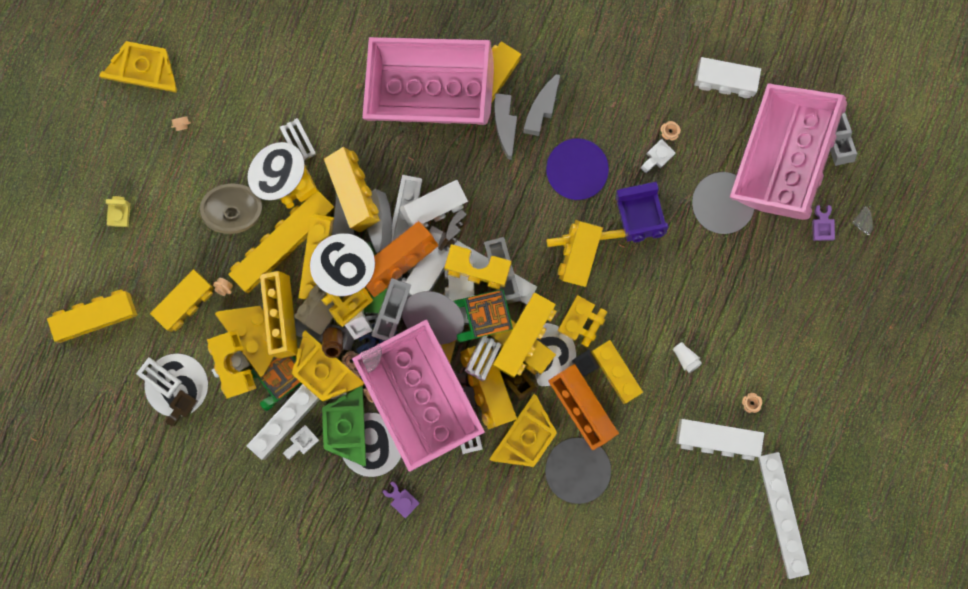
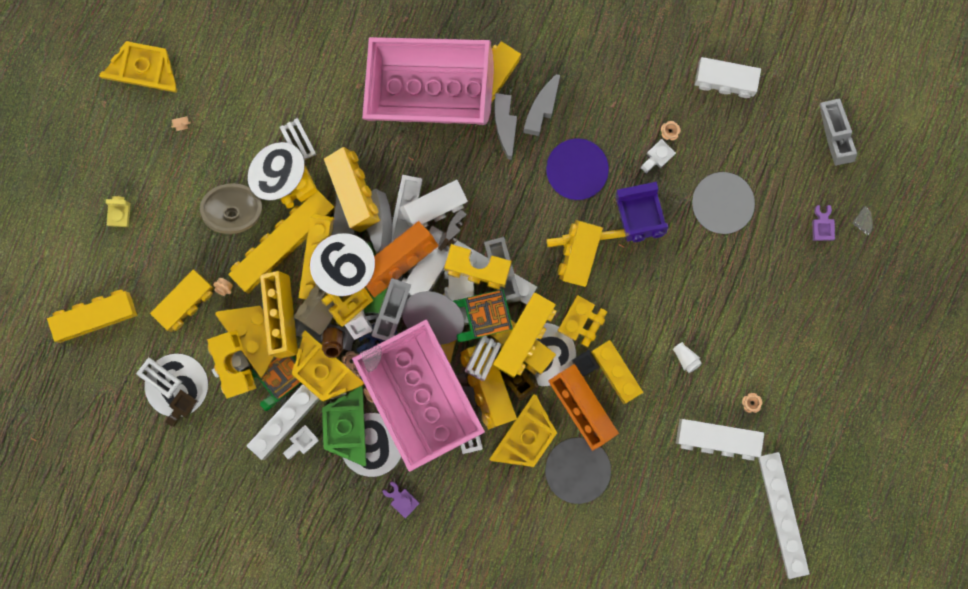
(788, 150): bright pink container -> none

